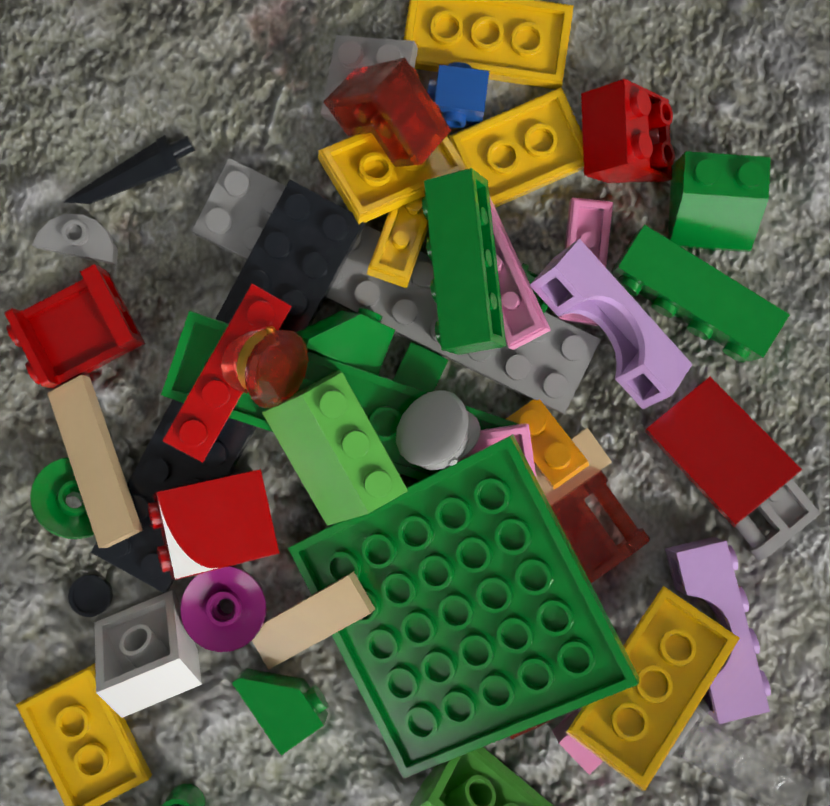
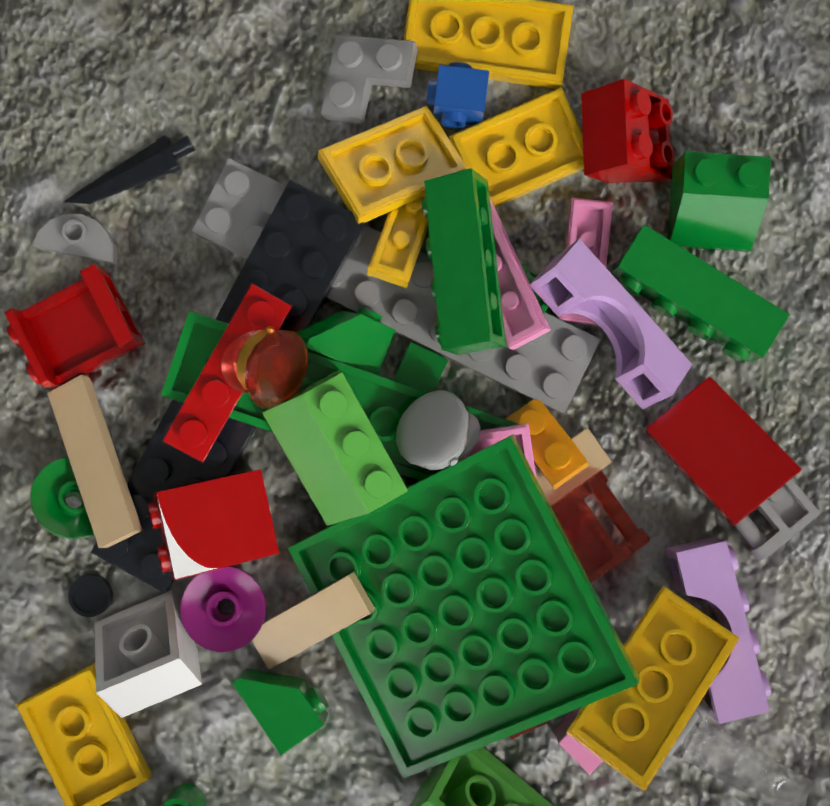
(391, 106): clear red brick -> none

